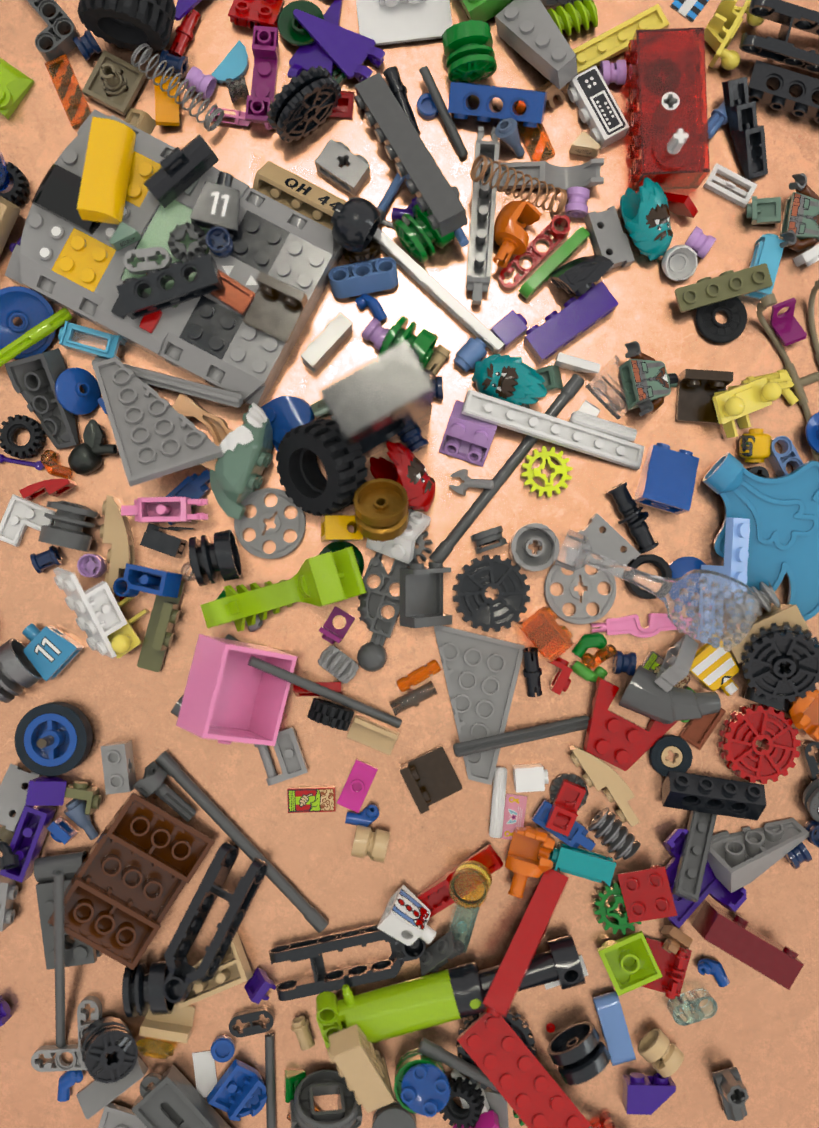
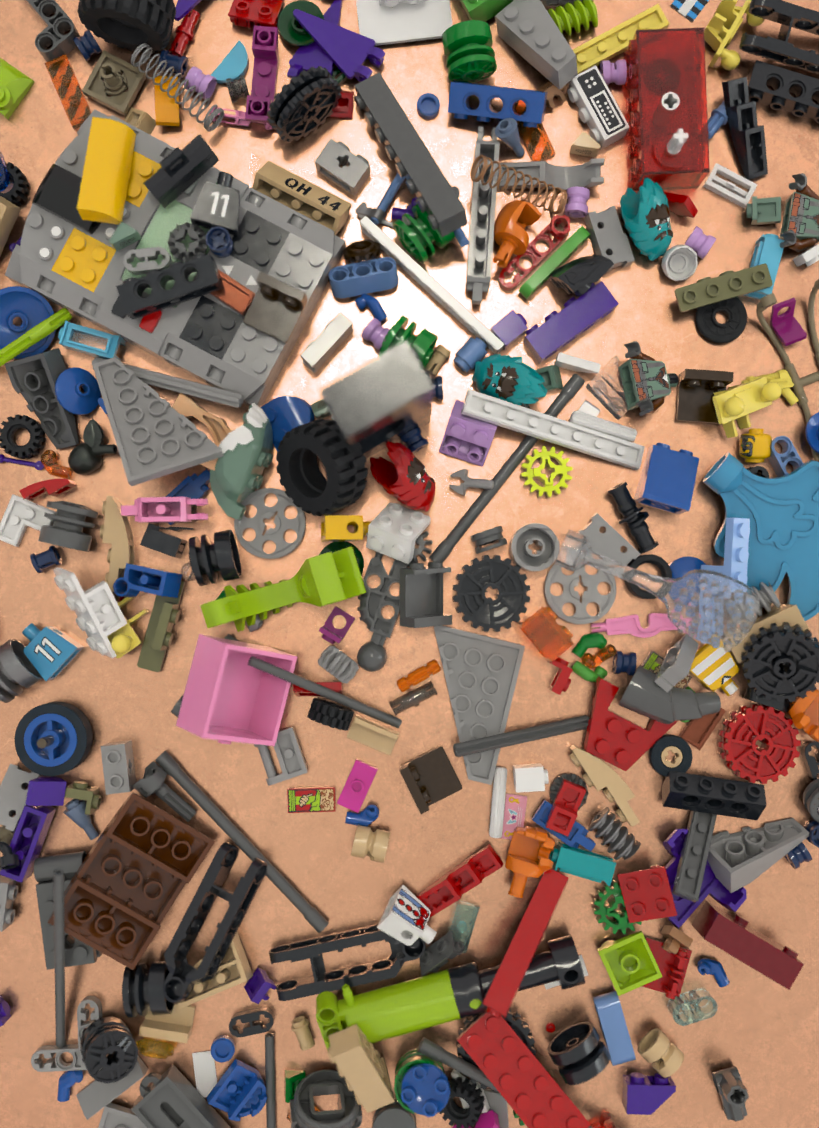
(61, 831): blue plate -> none
(86, 565): lavender wheel -> none
(355, 223): black wheel -> none
(381, 509): pearl gold wheel -> none
(400, 92): black pin -> none
(443, 111): dark grey bar -> none
(470, 884): clear yellow piece -> none
(532, 672): black pin -> none

